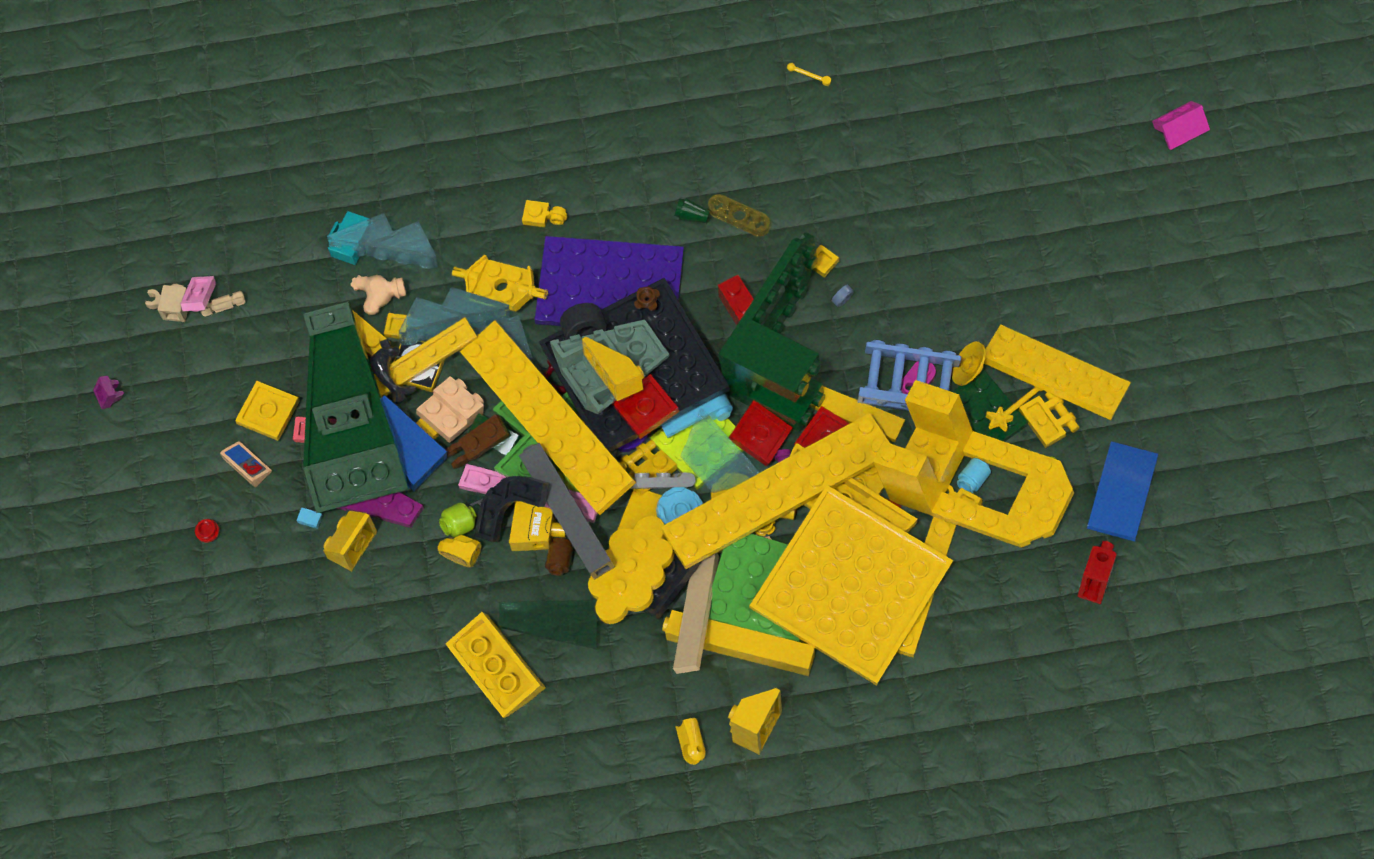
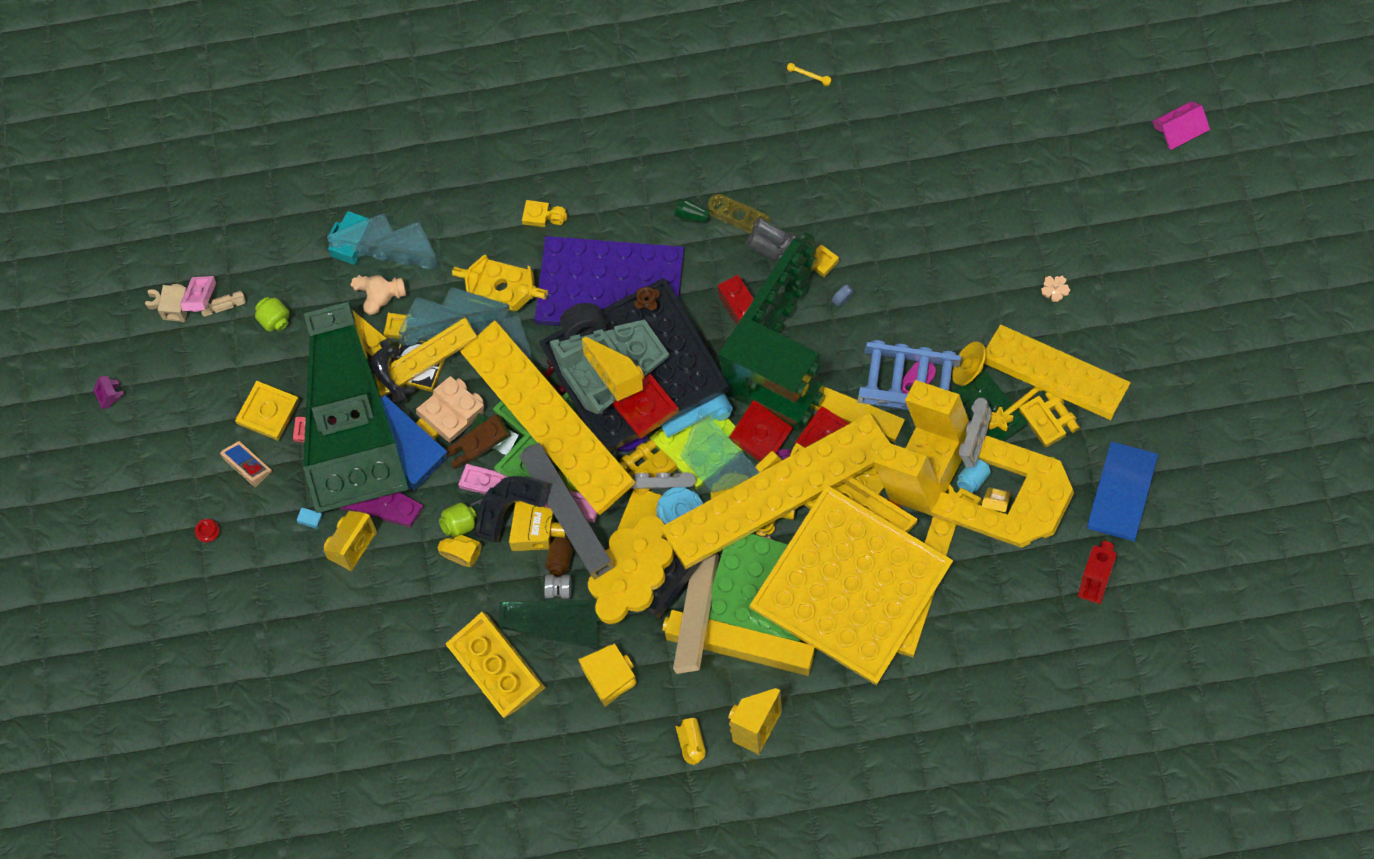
(272, 314): none -> lime head
(558, 586): none -> light grey wheel
(608, 673): none -> yellow torso
(768, 239): none -> flat silver piece
(770, 460): none -> yellow tile
(976, 433): none -> light grey hinge
(996, 499): none -> yellow tile
(1055, 288): none -> light nougat plant

